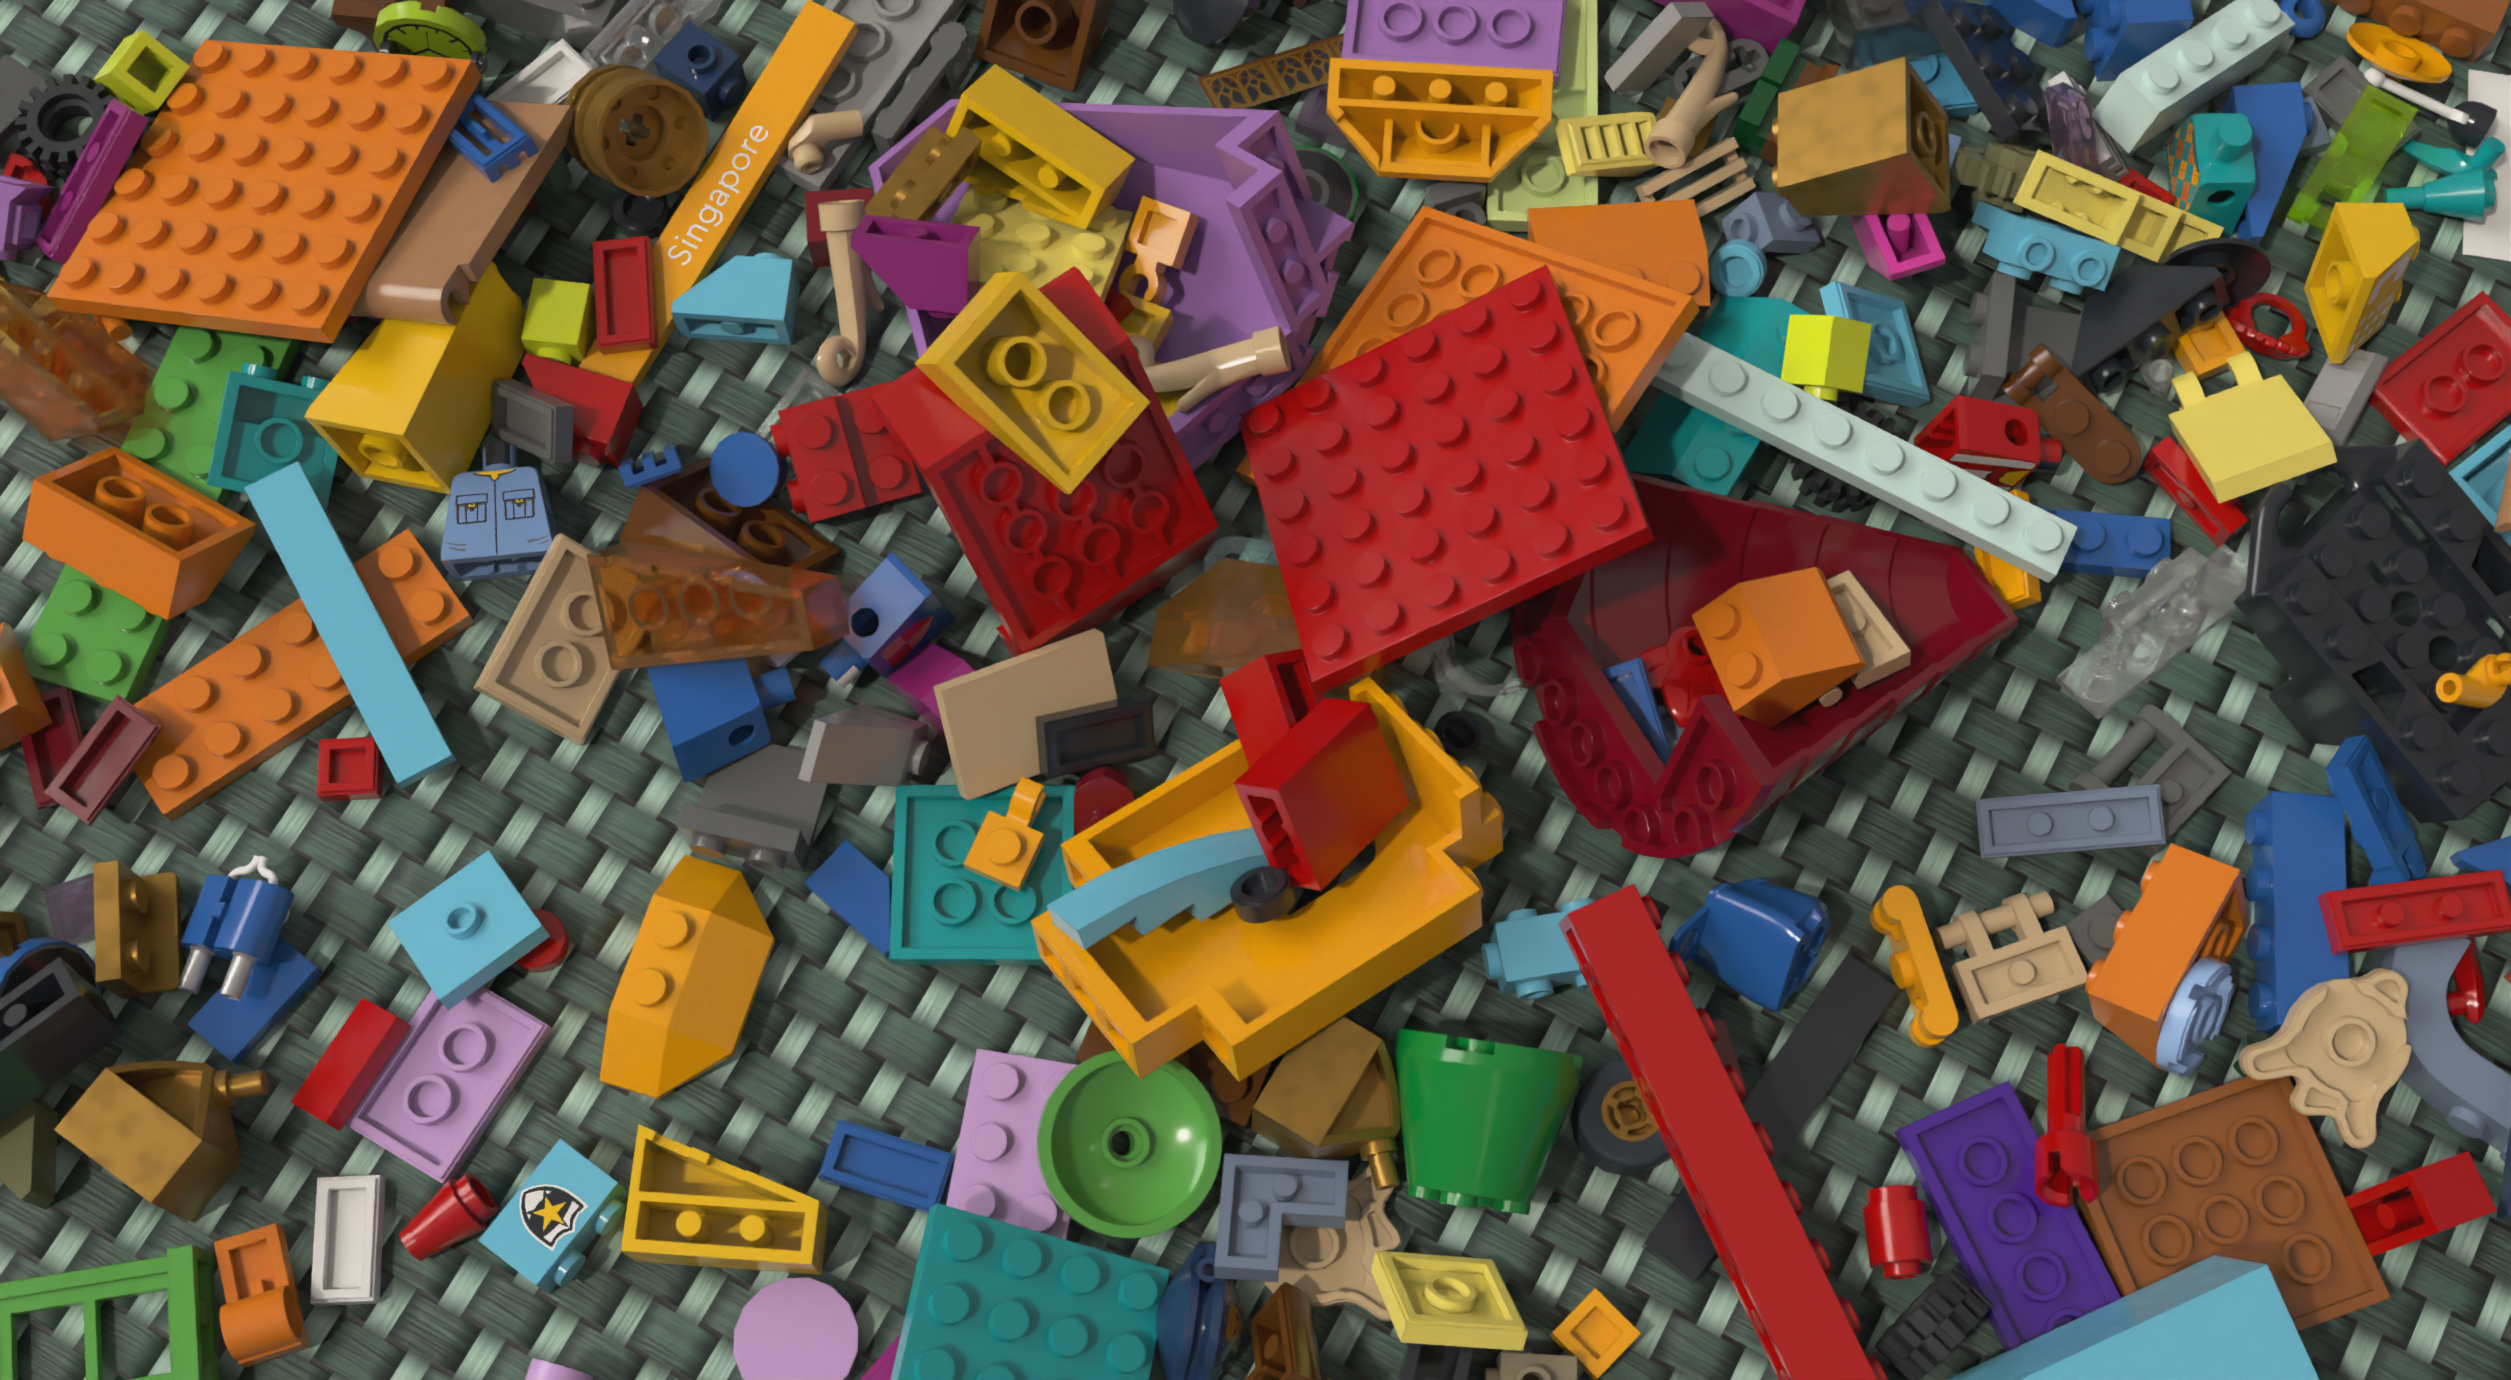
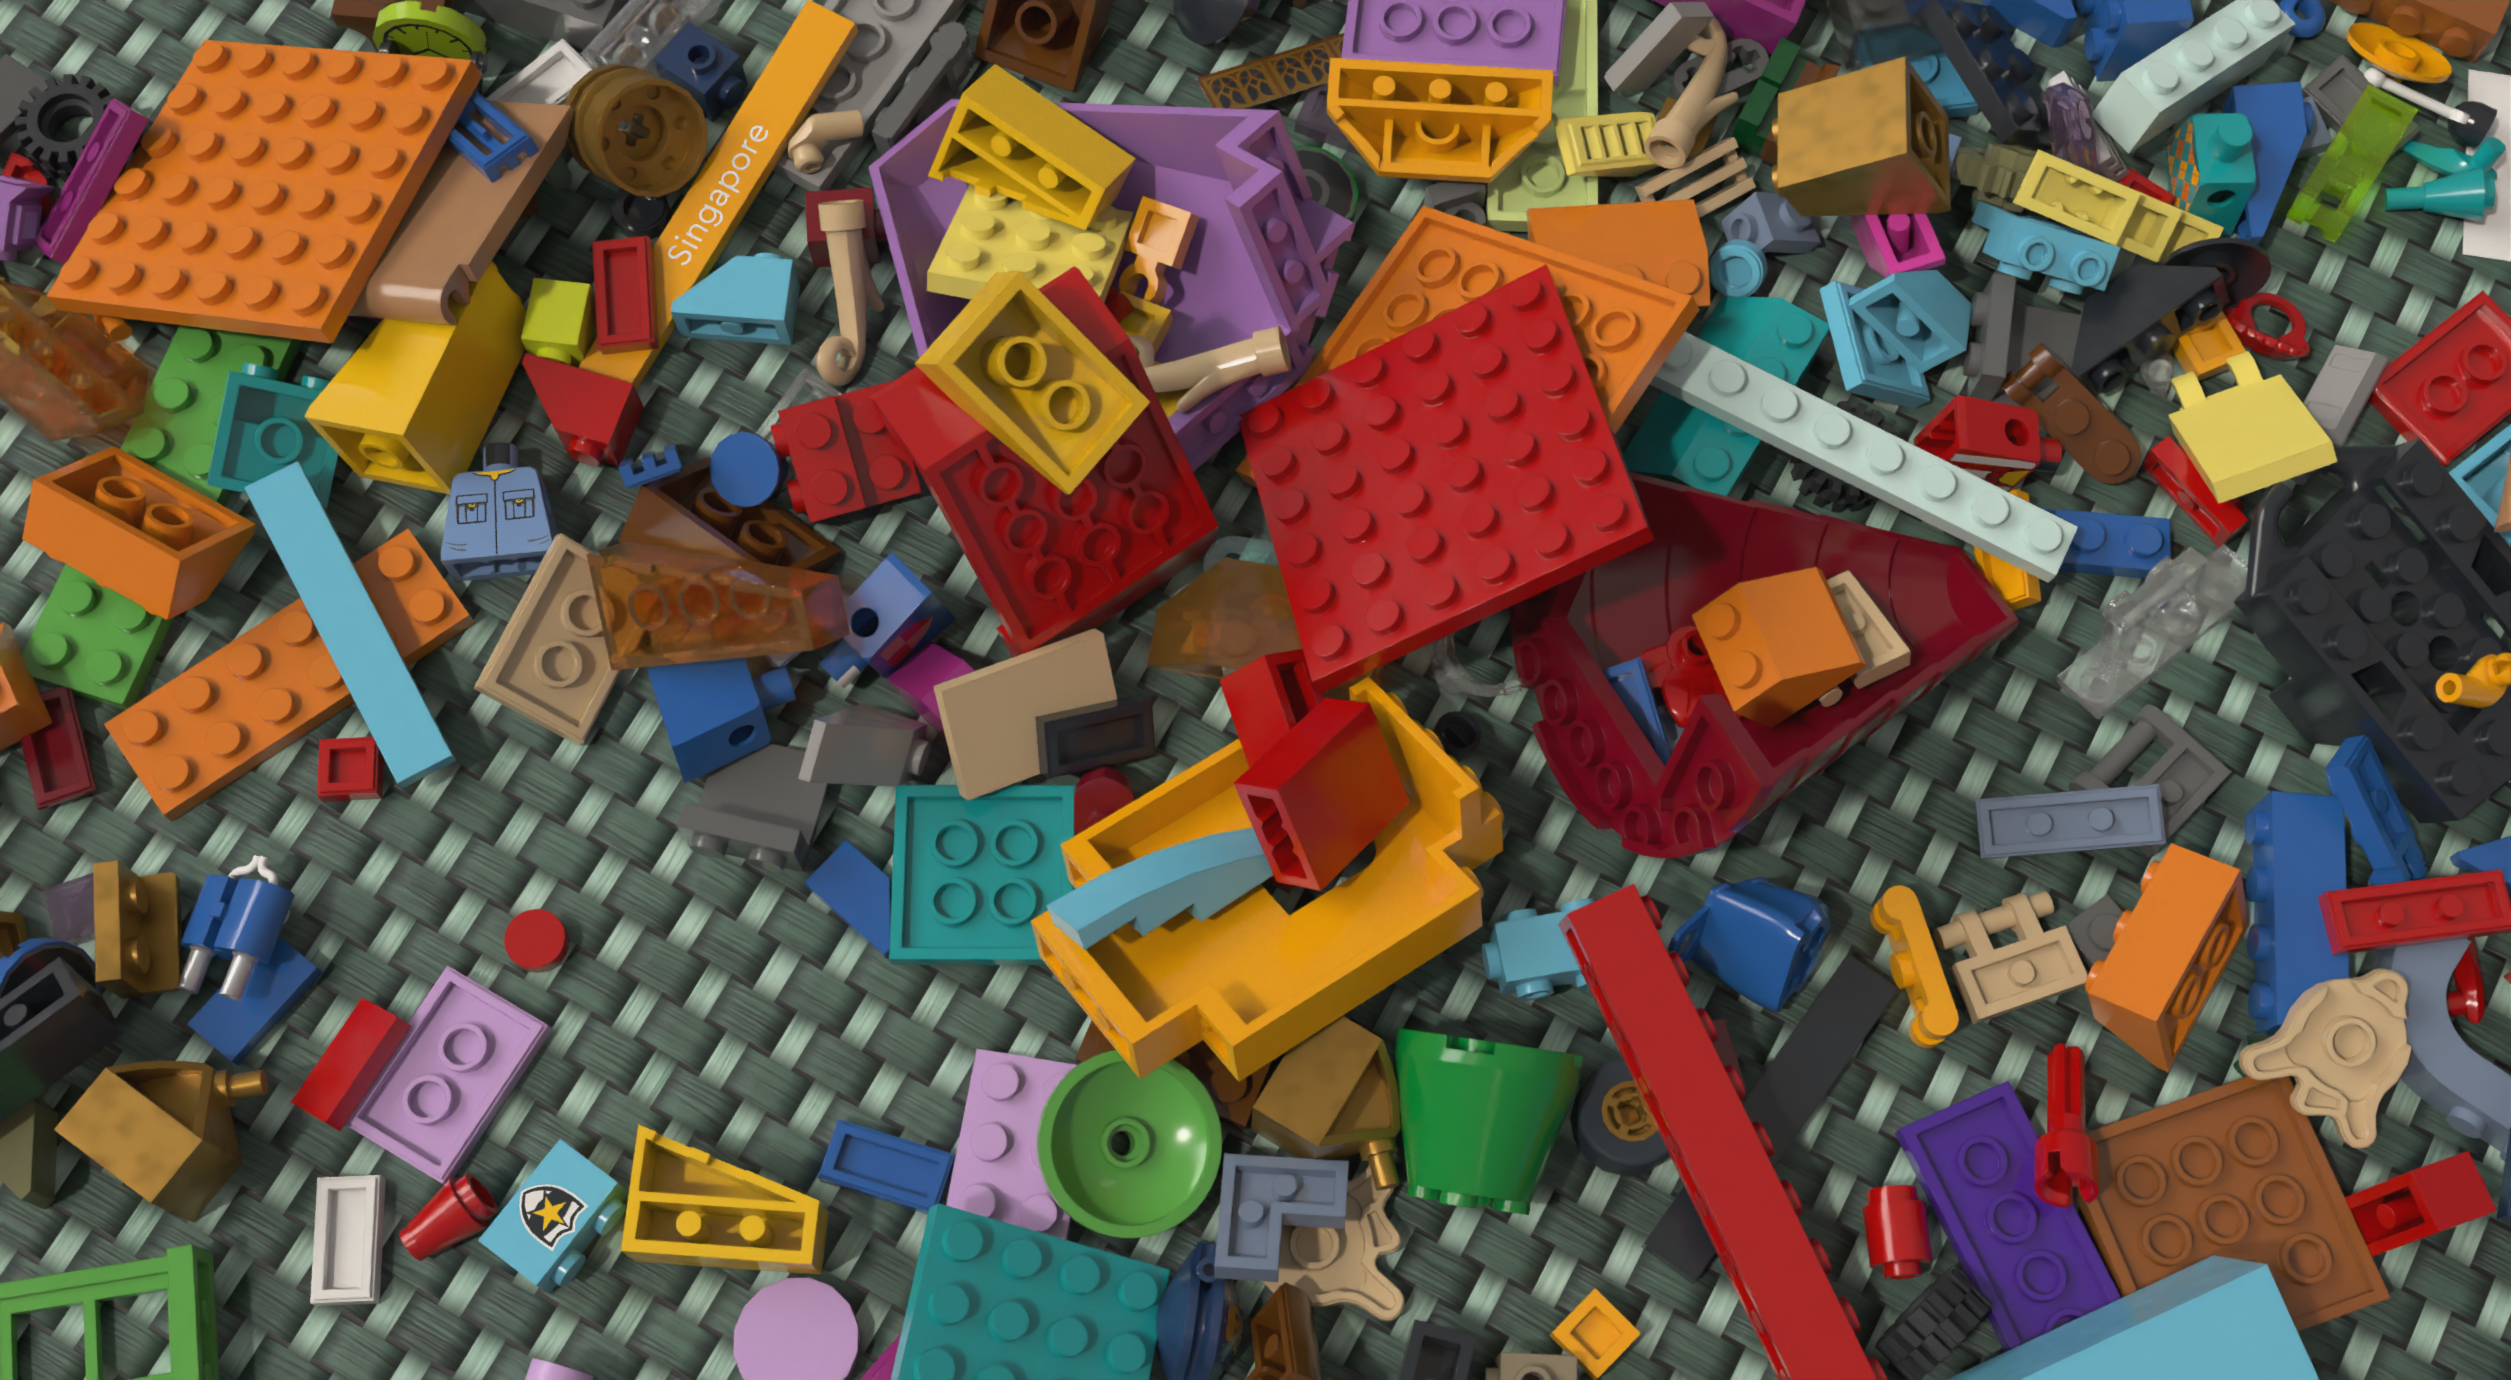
(104, 760): dark red tile -> none
(141, 72): neon yellow brick -> none
(261, 1296): orange plate -> none
(468, 930): medium azure plate -> none
(532, 420): dark grey tile -> none
(686, 981): light orange wedge -> none
(922, 261): magenta slope -> none
(927, 176): pearl gold bracket -> none
(1008, 844): light orange plate -> none
(1262, 894): black tile -> none
(1448, 1301): light yellow tile -> none
(1826, 354): neon yellow brick -> none
(1917, 316): none -> medium azure slope
(2194, 1016): light blue tile -> none
(2359, 273): yellow slope -> none

